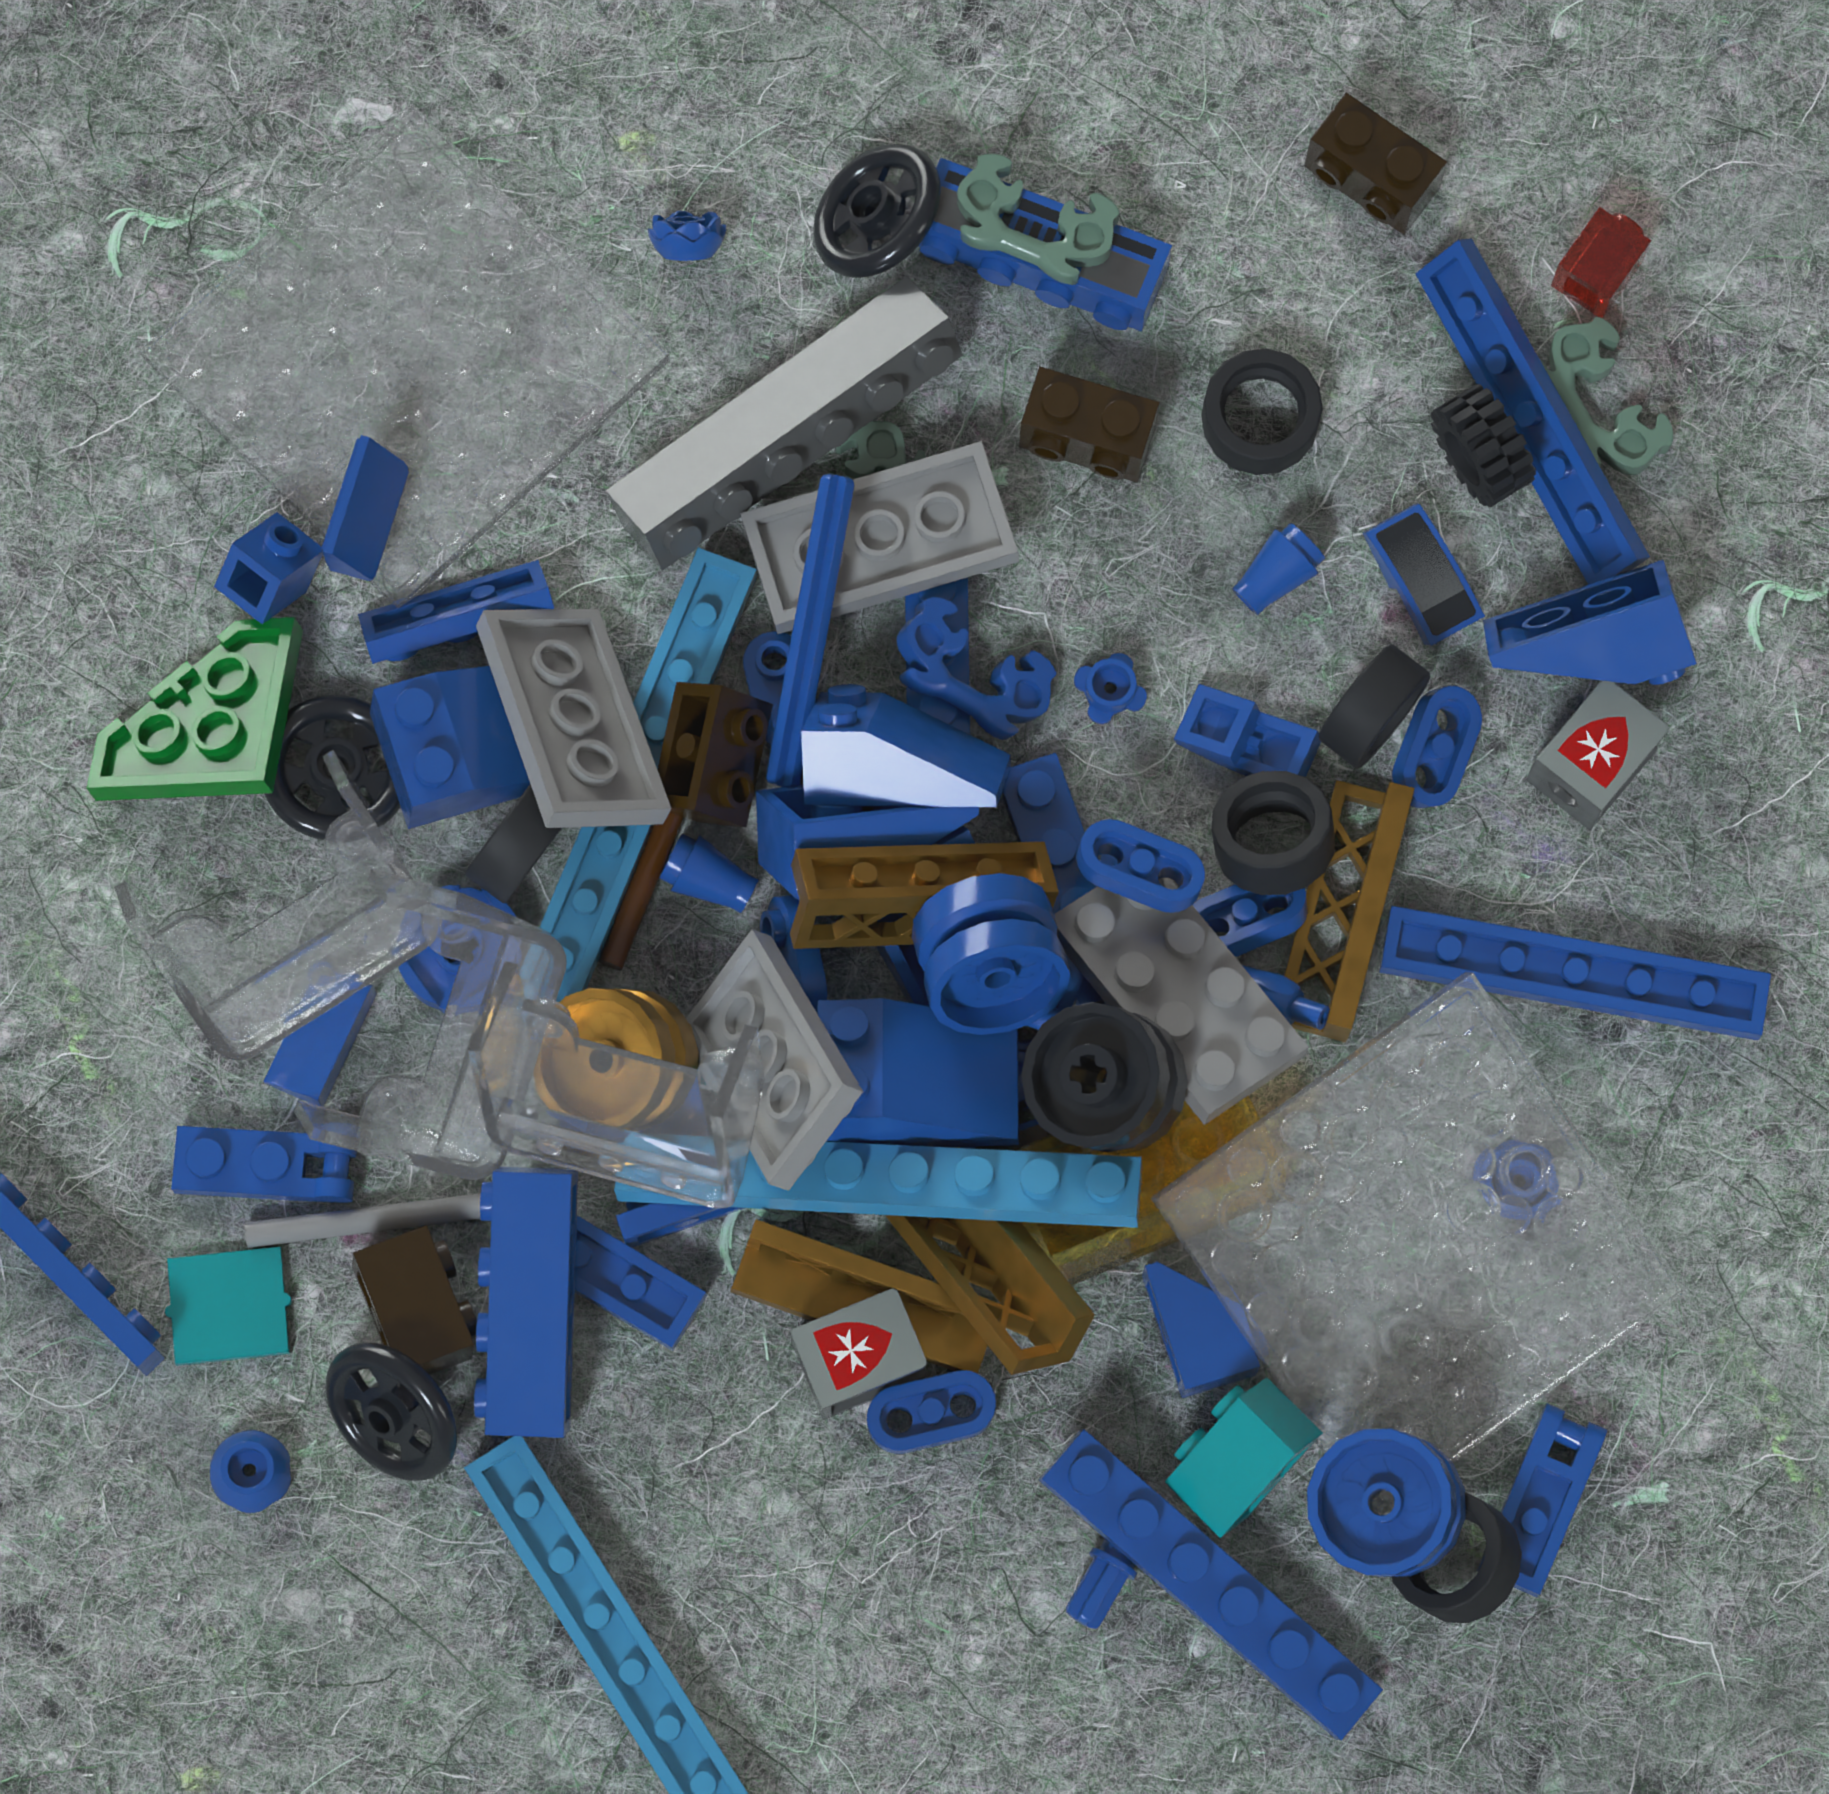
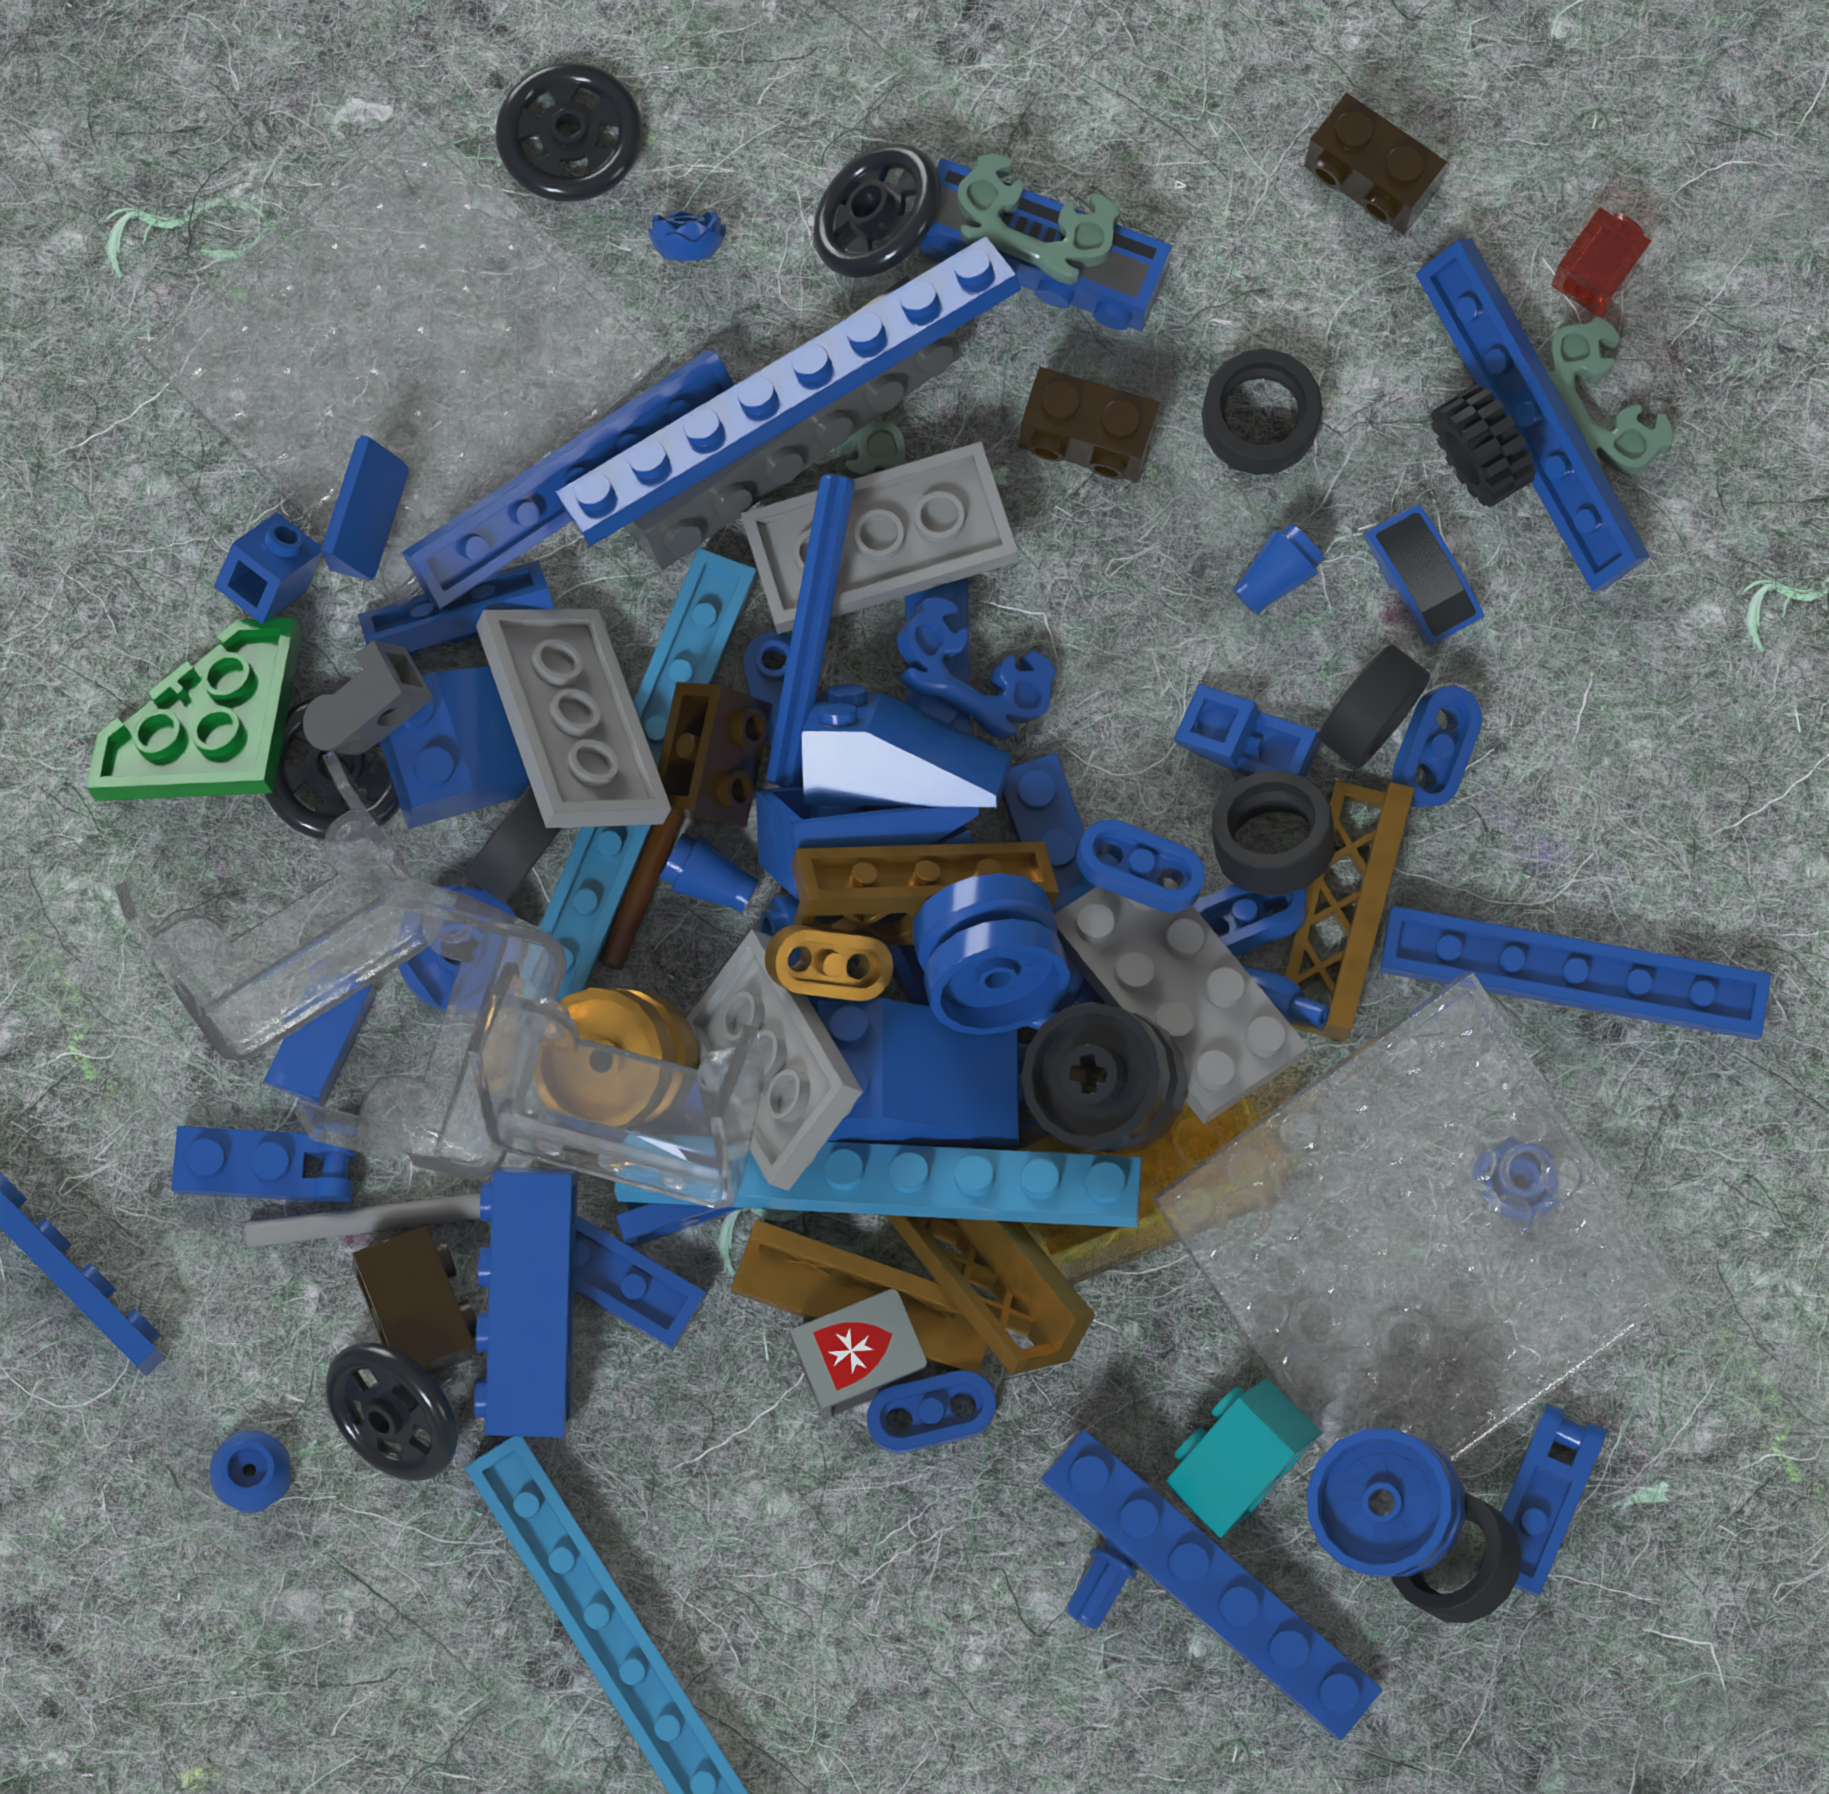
(228, 1306): teal piece -> none
(369, 704): none -> dark grey leg
(527, 506): none -> blue plate
(605, 165): none -> black plate
(788, 391): none -> plate
(824, 962): none -> pearl gold plate
(1113, 670): blue plate -> none
(1197, 1332): blue slope -> none
(1597, 753): piece -> none
(1603, 631): blue slope -> none

